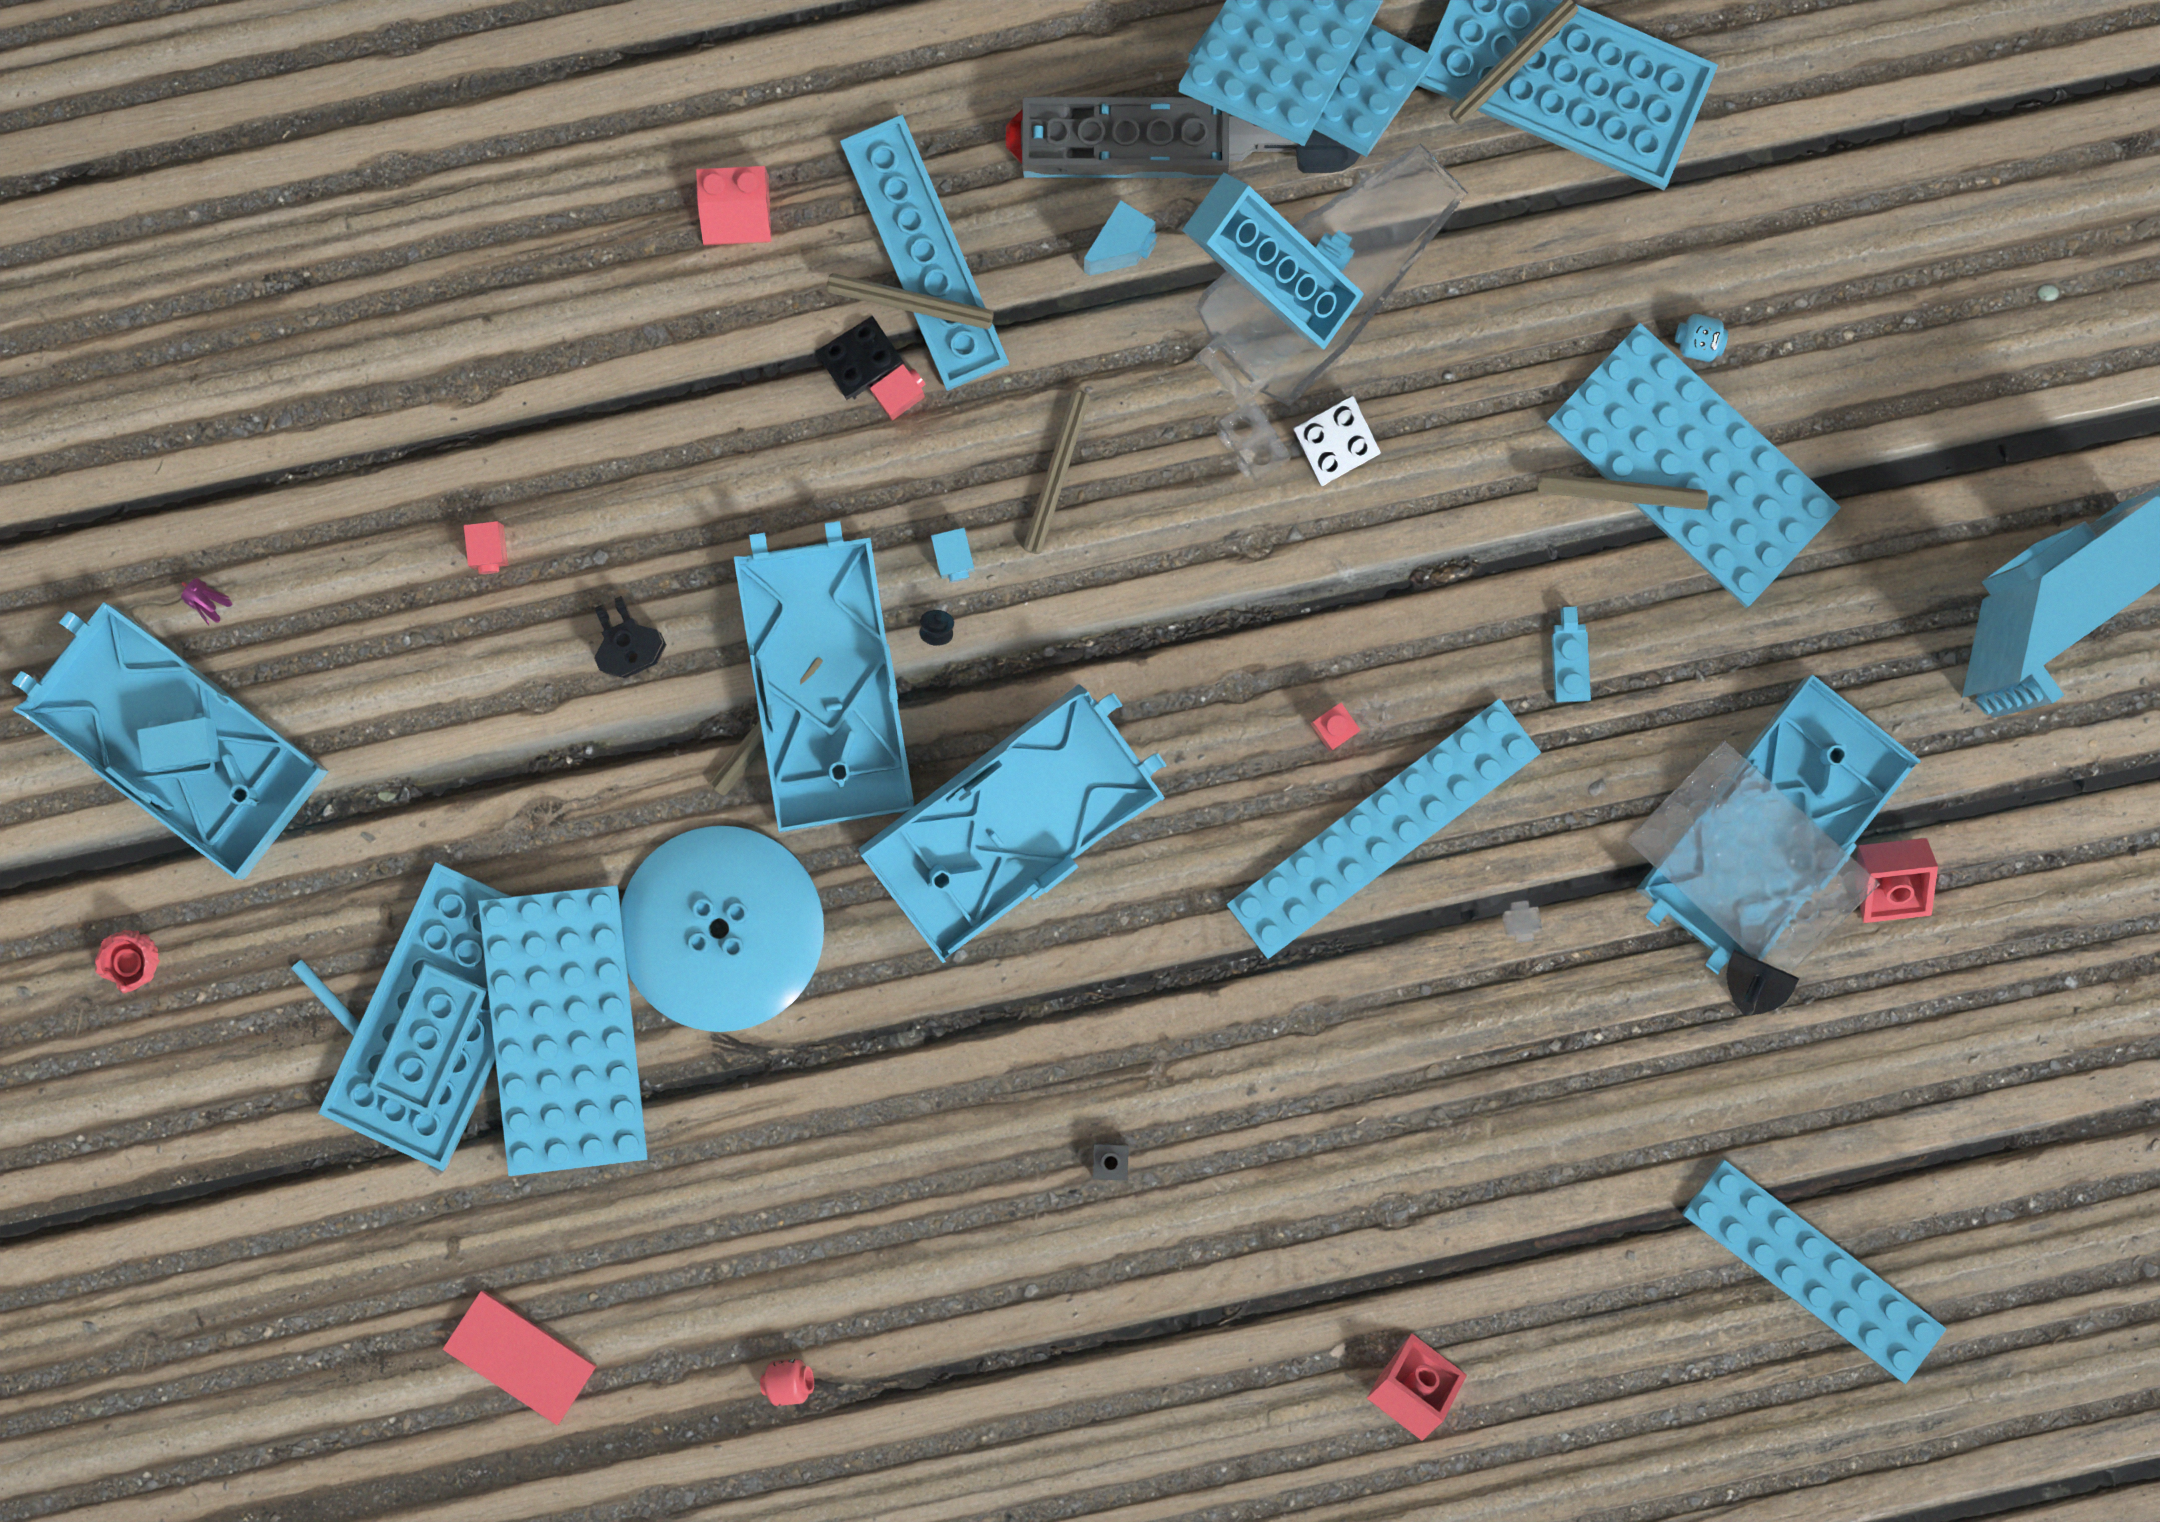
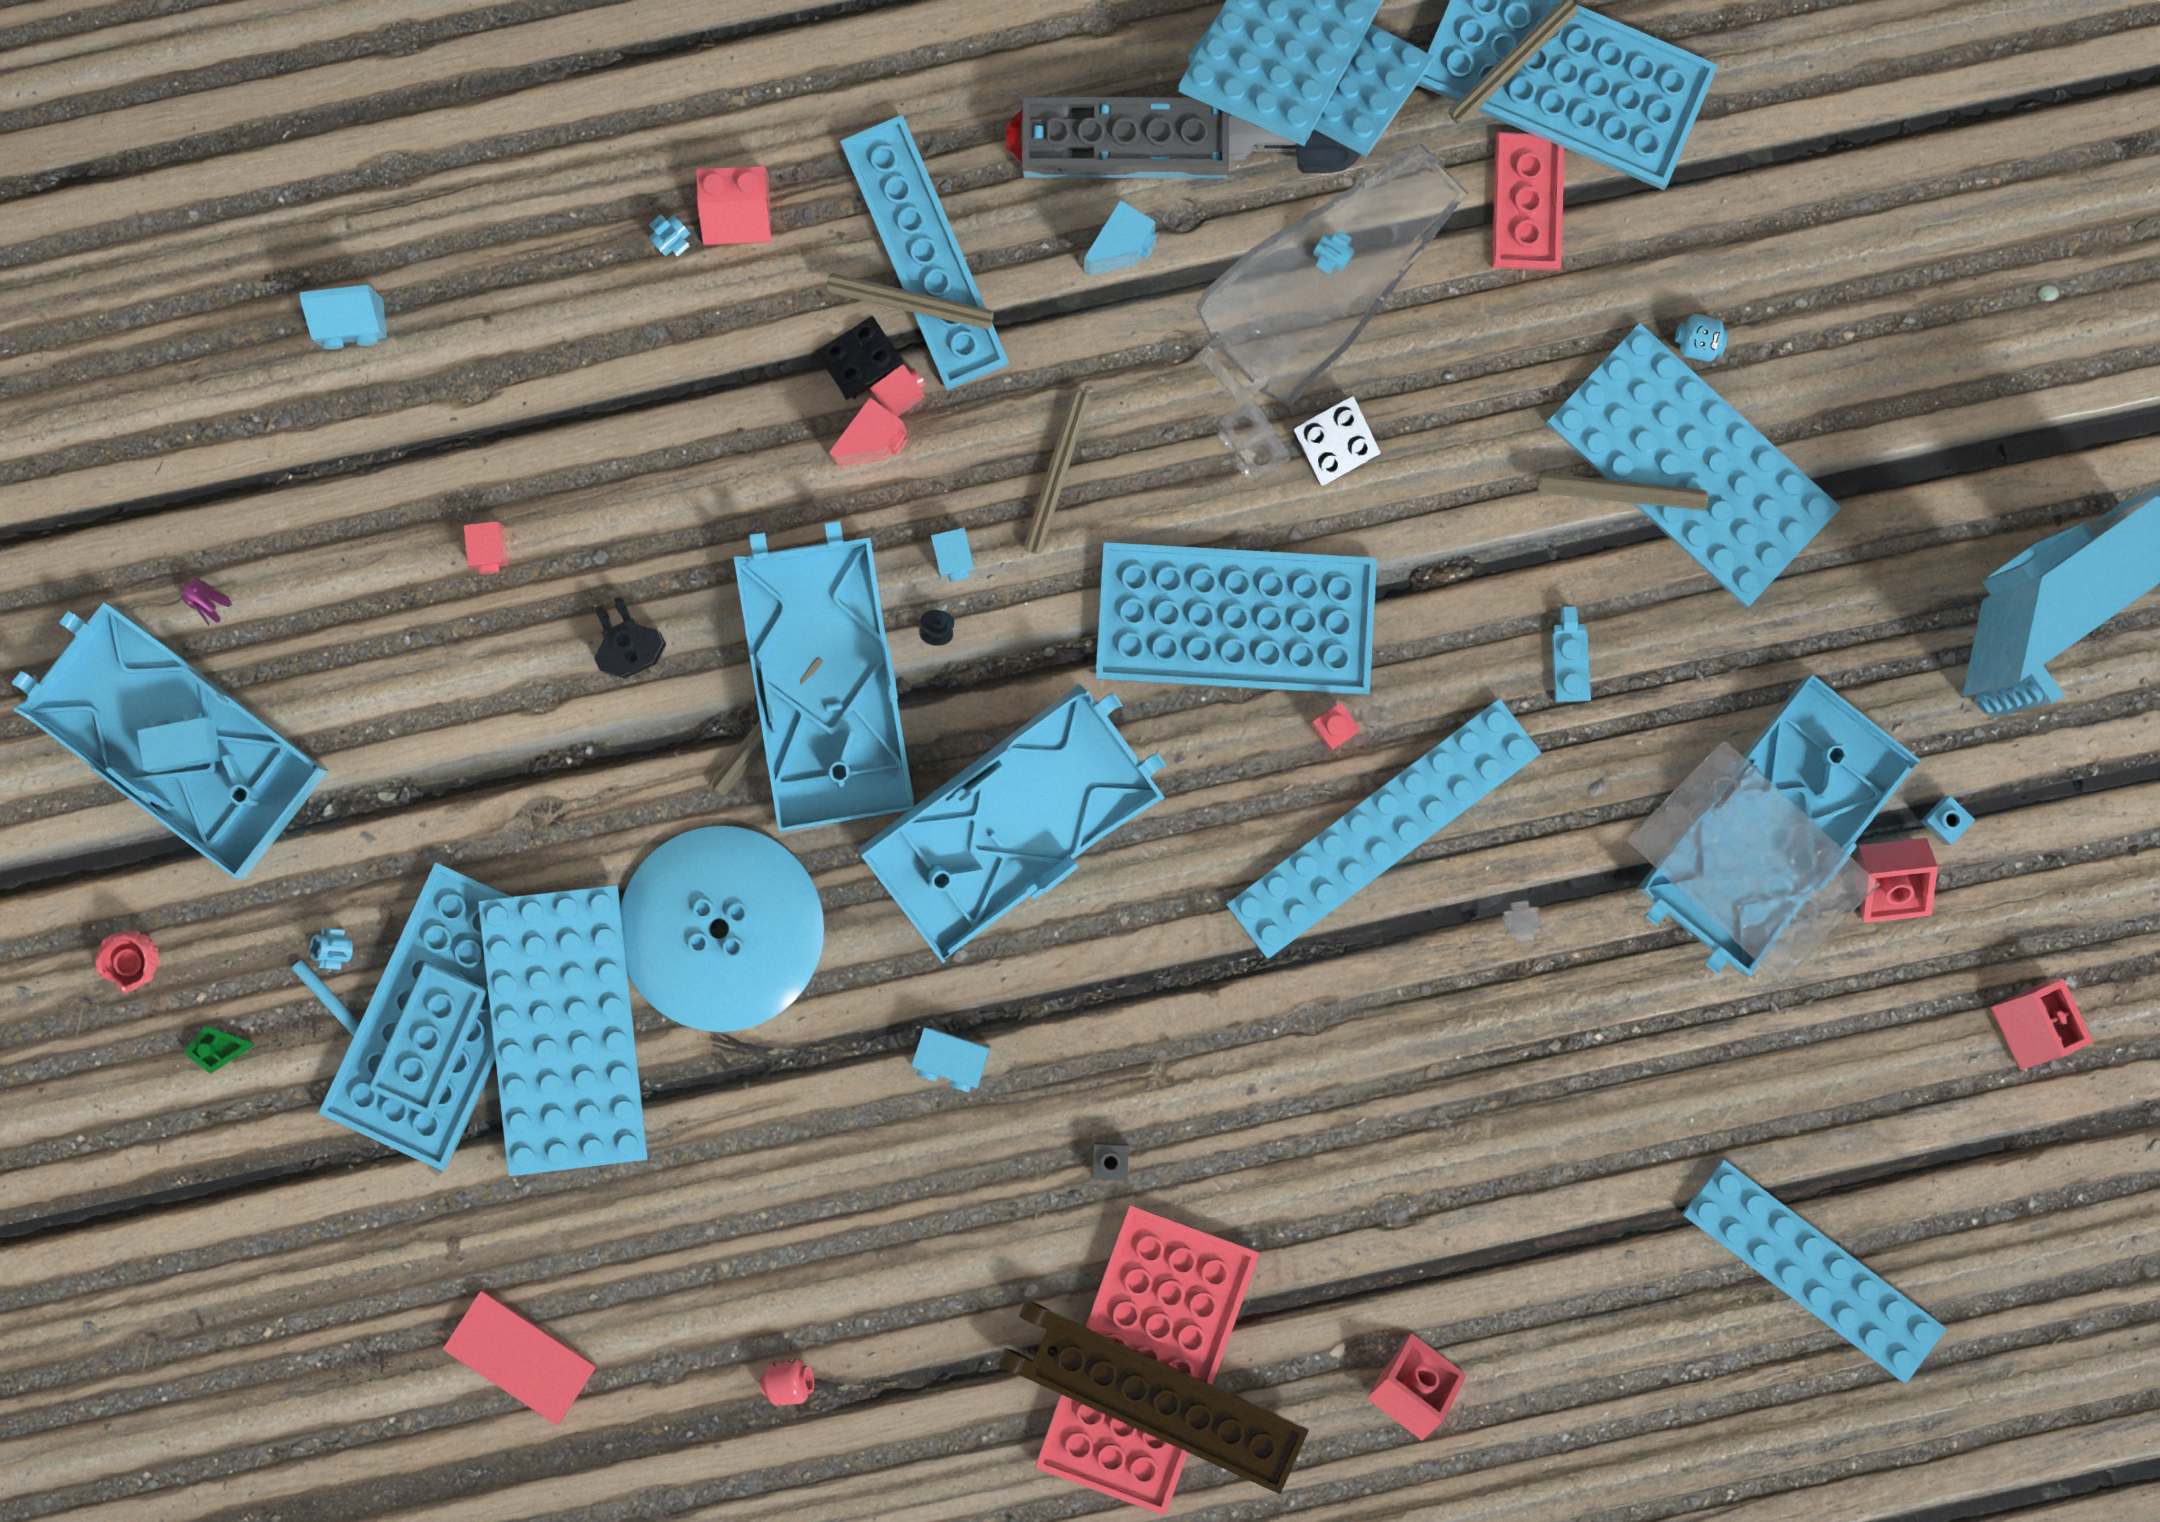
(216, 1048): none -> green piece
(331, 948): none -> medium azure gear
(344, 316): none -> medium azure slope
(669, 235): none -> medium azure gear
(870, 437): none -> coral slope
(950, 1058): none -> medium azure brick
(1159, 1399): none -> dark brown hinge
(1170, 1298): none -> coral plate
(1236, 618): none -> medium azure plate
(1273, 260): medium azure brick -> none
(1527, 202): none -> coral tile
(1757, 985): black shield -> none
(1936, 820): none -> medium azure plate
(2041, 1023): none -> coral slope

